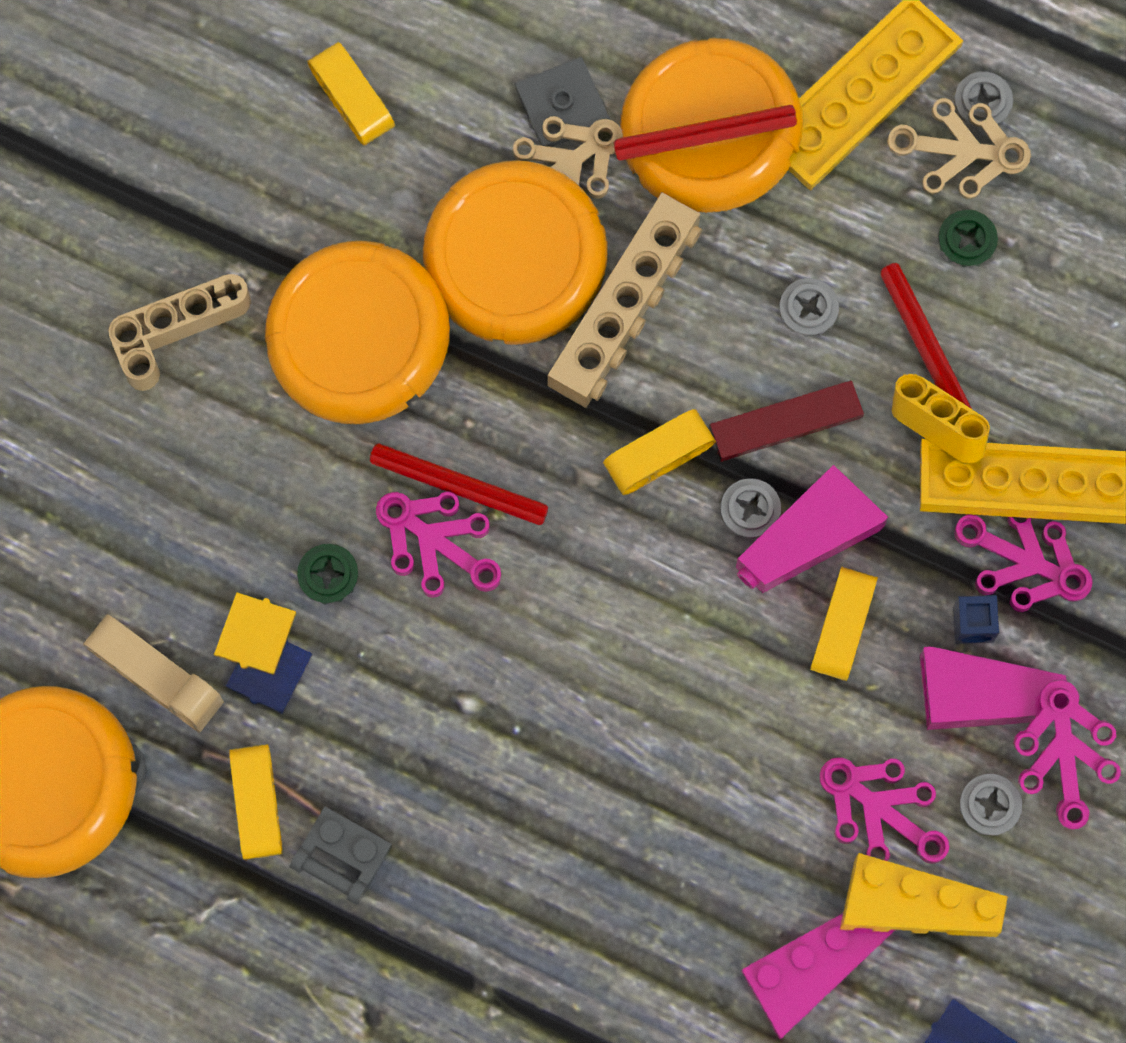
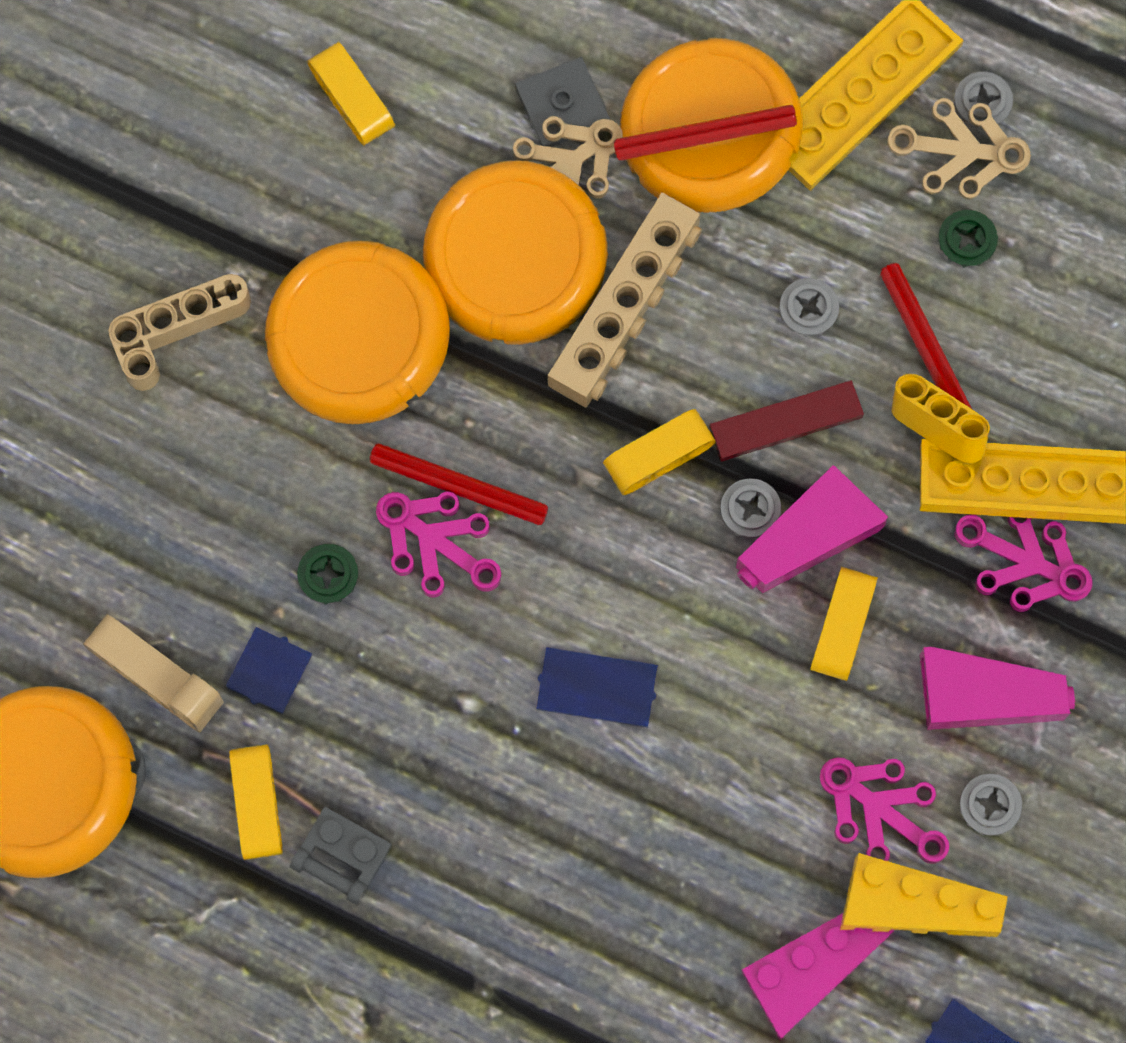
(255, 633): yellow piece -> none
(597, 687): none -> clear blue piece
(975, 619): dark blue brick -> none
(1065, 748): dark pink plant -> none

